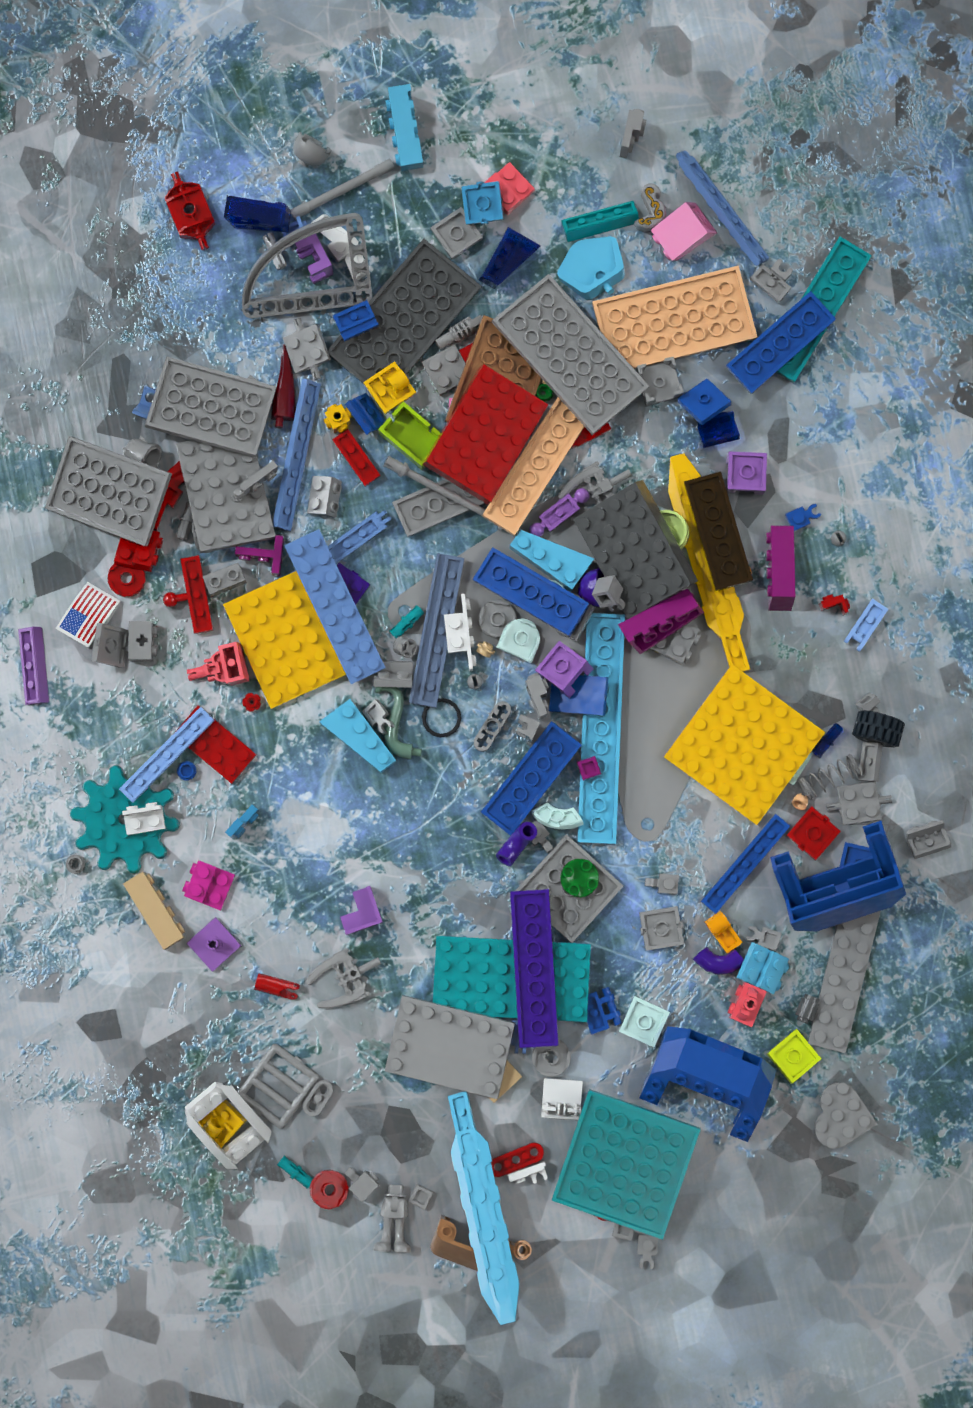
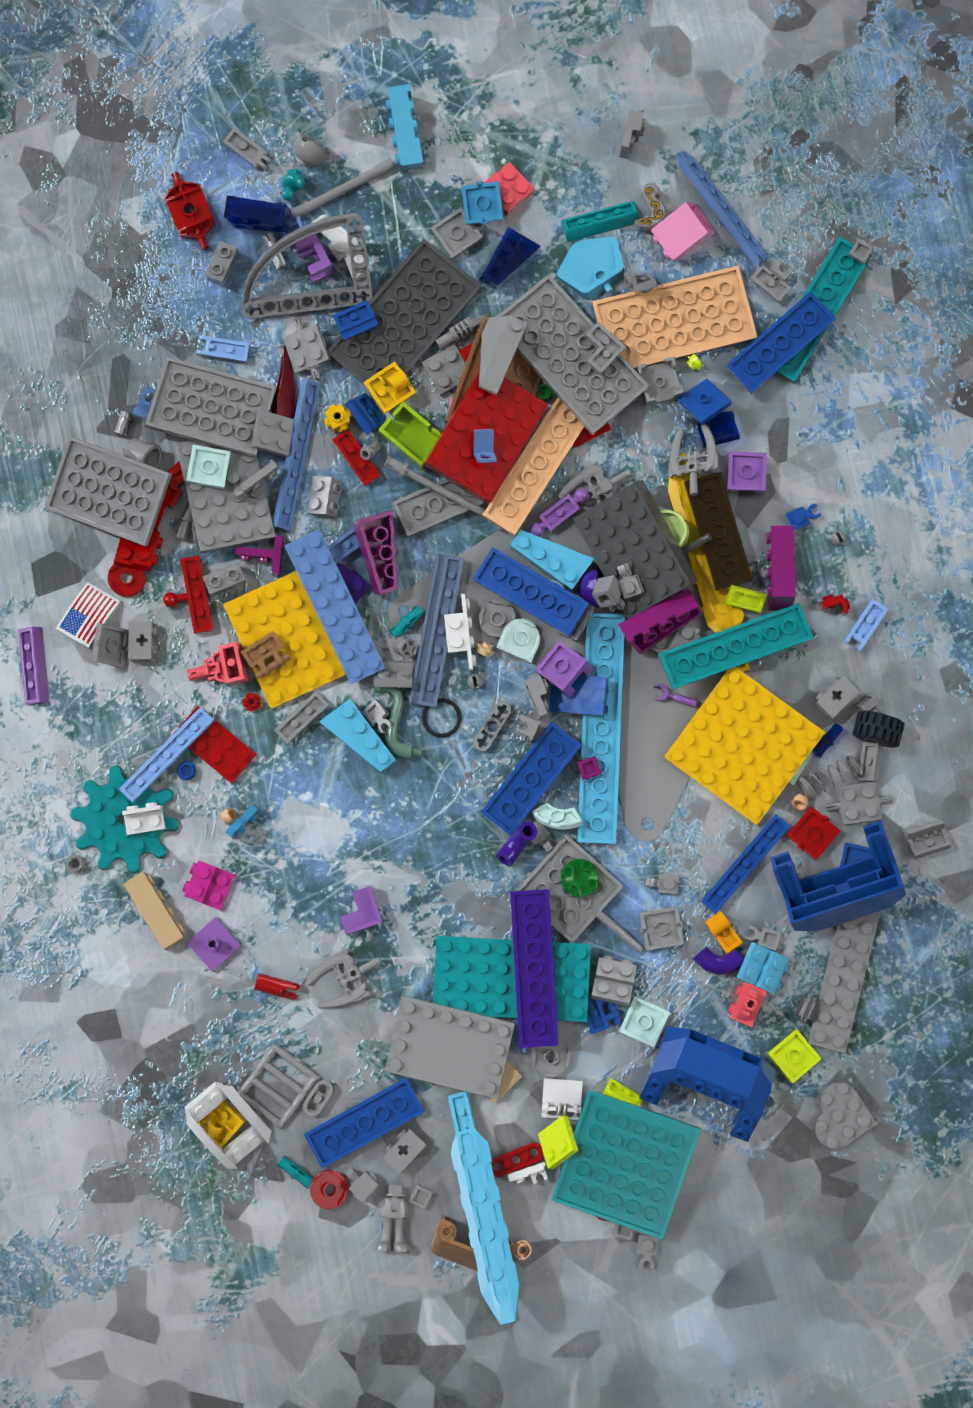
(123, 423): none -> light grey pin
(208, 467): none -> light aqua tile
(221, 263): none -> light grey brick
(224, 349): none -> light blue hinge
(229, 816): none -> light nougat hinge
(246, 149): none -> light grey hinge
(263, 649): none -> medium nougat plate
(272, 433): none -> light grey plate
(292, 182): none -> teal animal
(301, 717): none -> light grey plate
(364, 1122): none -> blue plate
(369, 451): none -> light grey pin
(378, 550): none -> magenta wedge
(401, 1161): none -> light grey brick
(484, 445): none -> medium blue bracket
(497, 350): none -> light grey wedge
(558, 1142): none -> neon yellow plate
(607, 347): none -> light grey plate
(613, 980): none -> light grey plate
(619, 931): none -> light grey bar
(621, 1092): none -> neon yellow plate
(630, 583): none -> light grey plate
(641, 282): none -> light grey bracket
(677, 697): none -> medium lavender piece
(693, 466): none -> light grey bar
(694, 362): none -> neon yellow plate
(697, 543): none -> dark grey bar
(735, 646): none -> teal plate
(746, 598): none -> neon yellow plate
(833, 707): none -> light grey brick
(860, 251): none -> light grey tile

